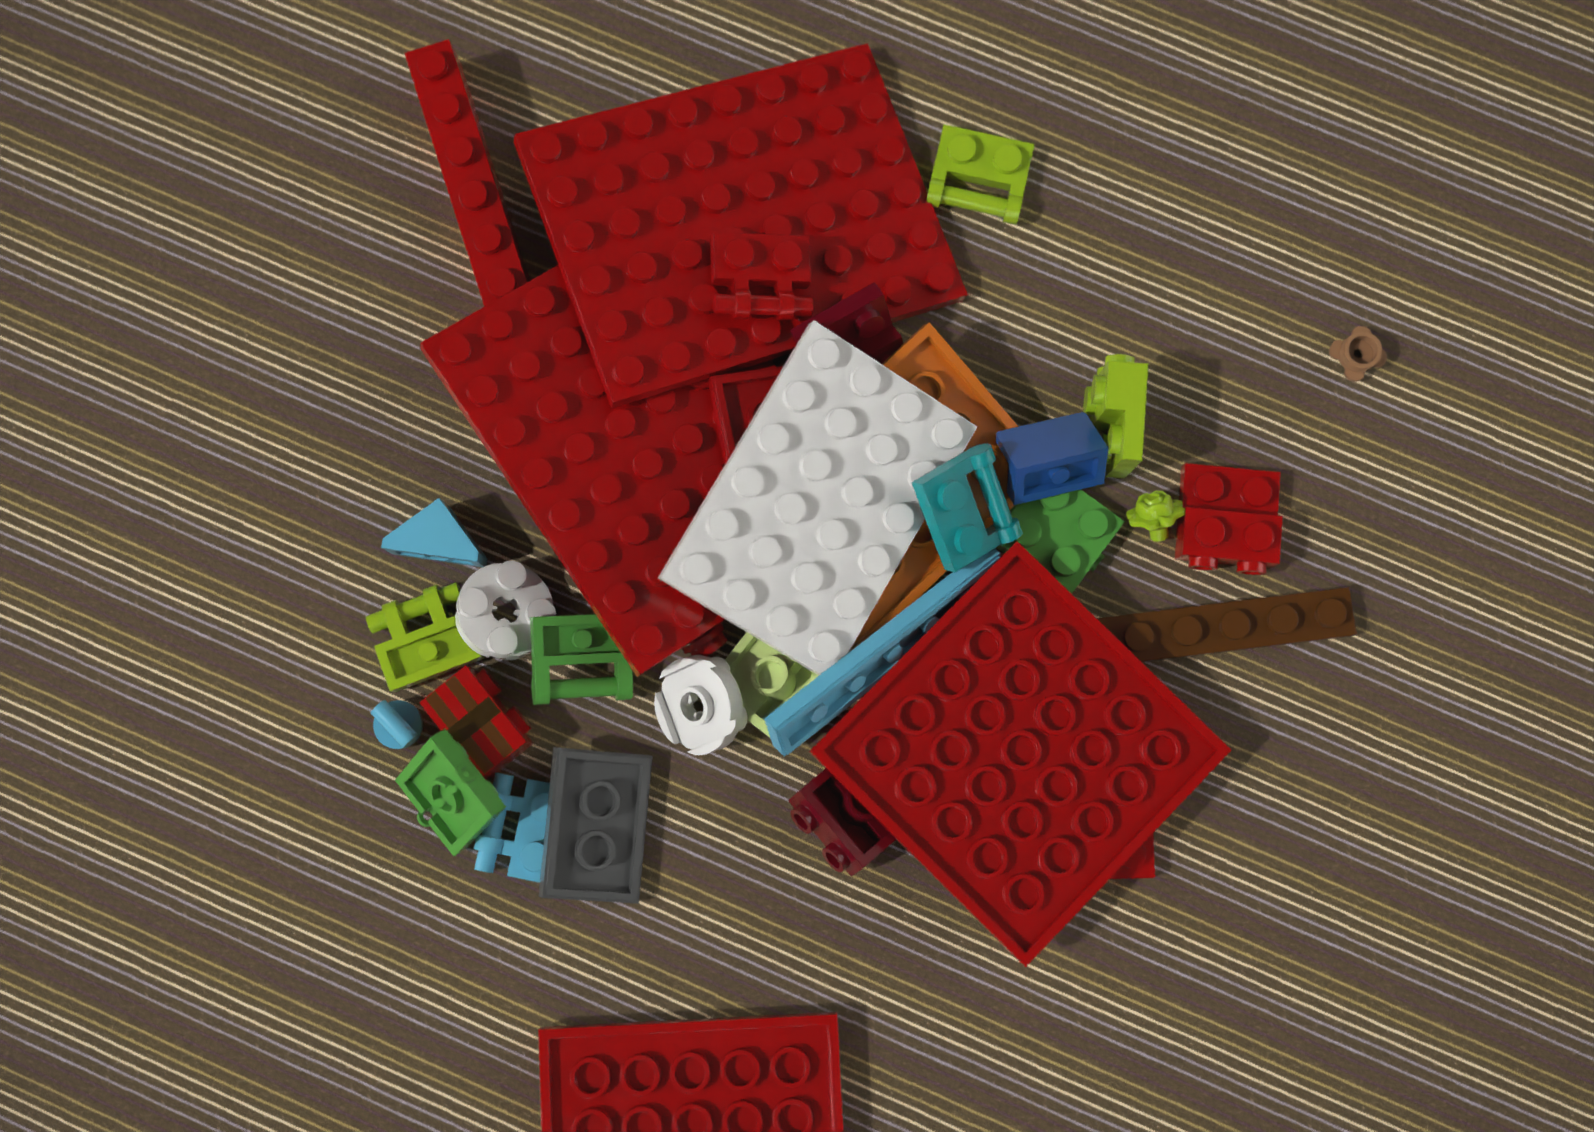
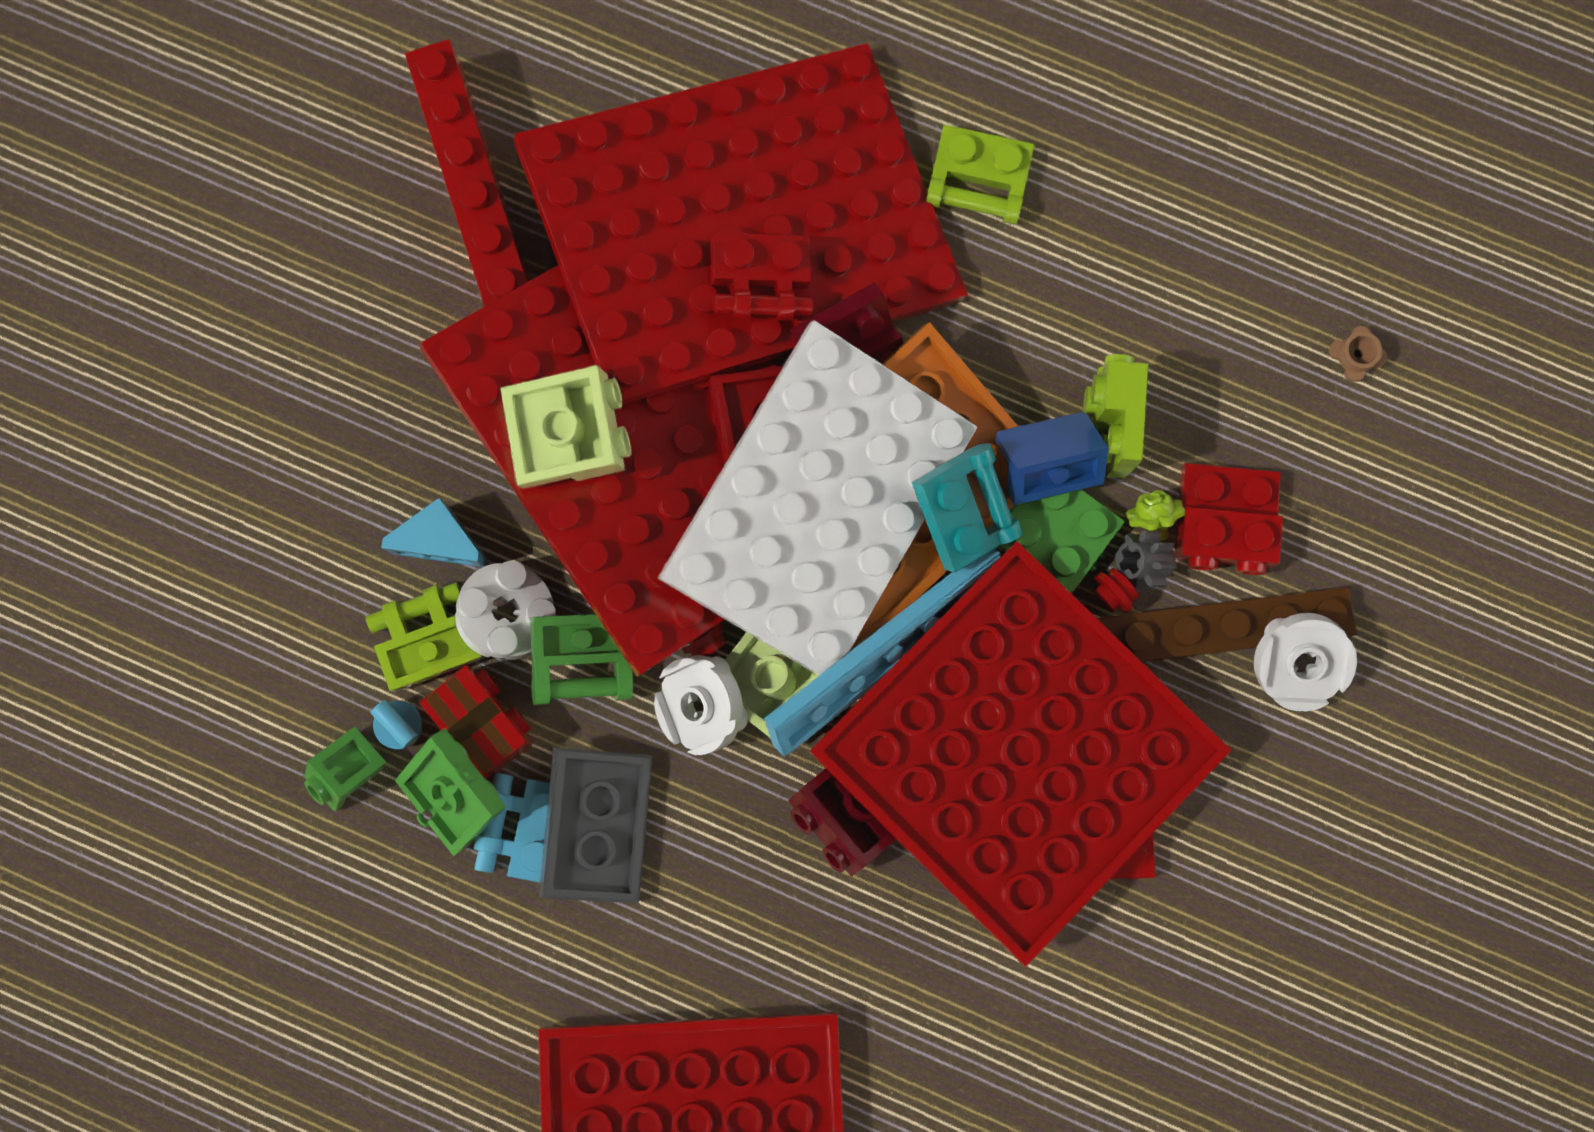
(342, 769): none -> bright green bracket
(565, 427): none -> yellowish green plate
(1115, 591): none -> red plate
(1146, 560): none -> dark grey gear
(1289, 639): none -> white plate

